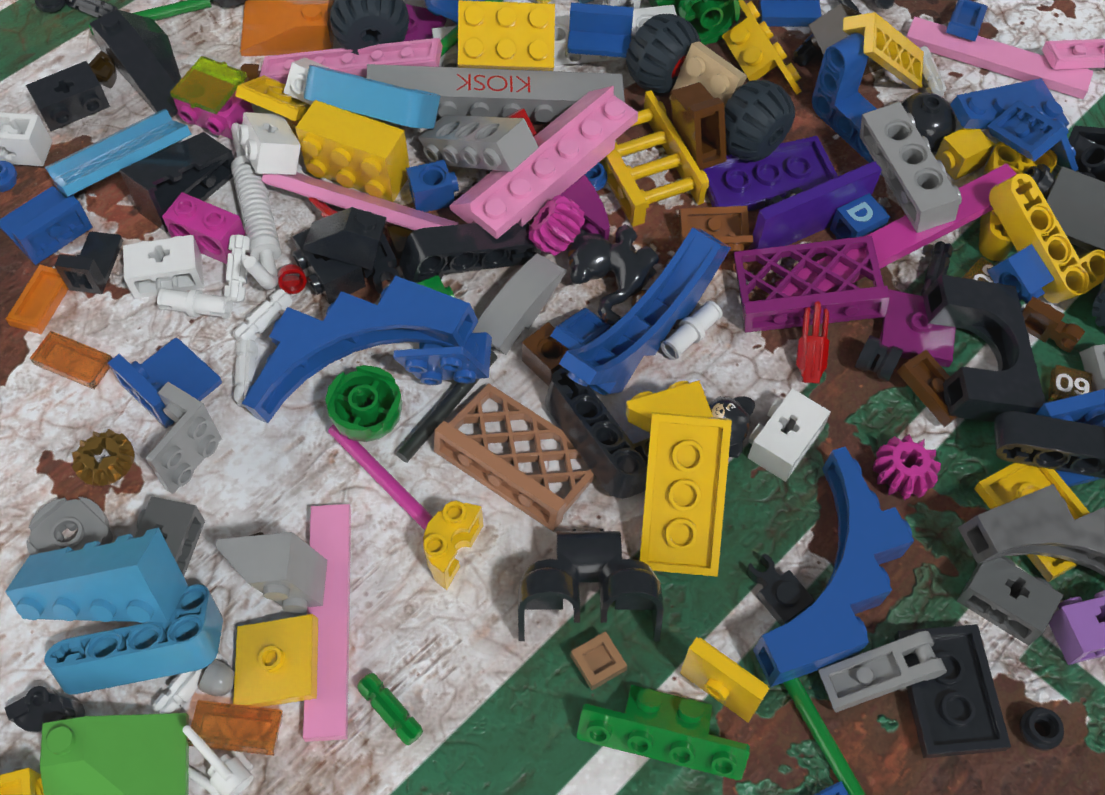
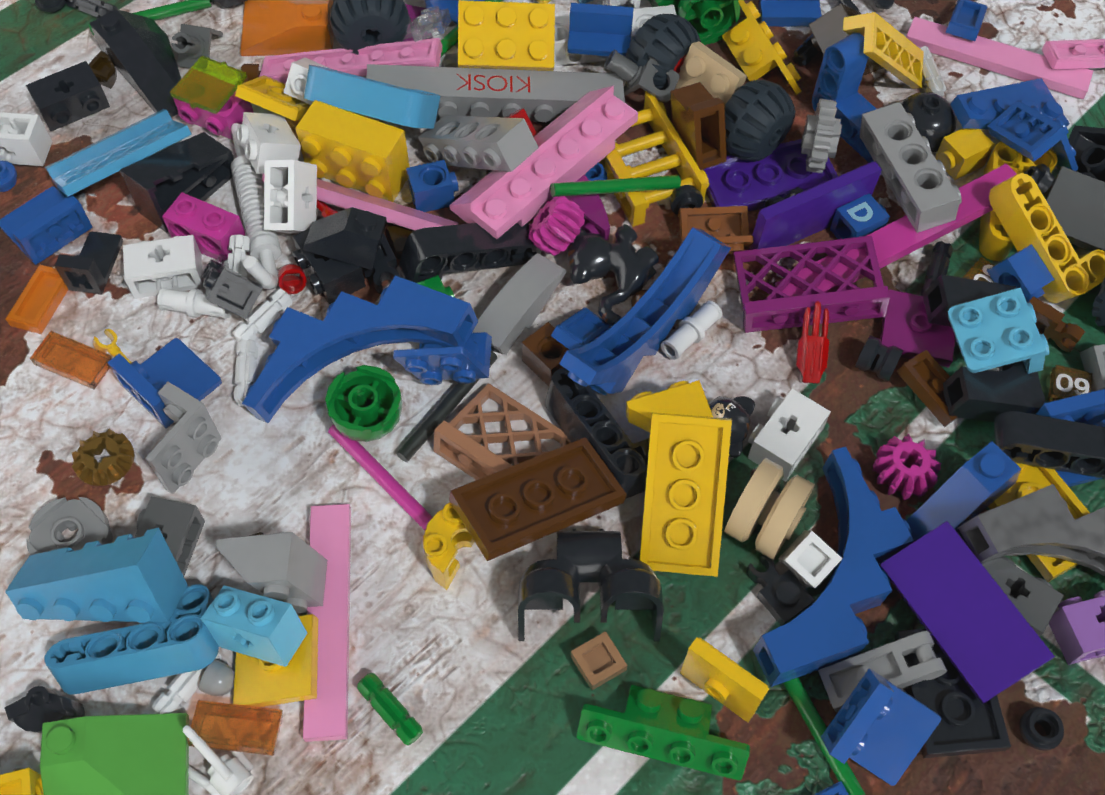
(112, 348): none -> yellow hand
(193, 43): none -> dark grey bracket
(229, 288): none -> bracket
(254, 625): none -> medium azure brick
(289, 195): none -> white brick
(429, 24): none -> clear plate
(536, 498): none -> reddish brown plate
(615, 185): none -> green bar
(640, 76): none -> dark grey bracket
(685, 197): none -> black plate
(772, 510): none -> tan wheel
(810, 558): none -> white brick
(821, 136): none -> light grey gear
(880, 728): none -> blue bracket
(966, 612): none -> dark purple tile
(967, 491): none -> blue slope
(998, 332): none -> medium azure bracket

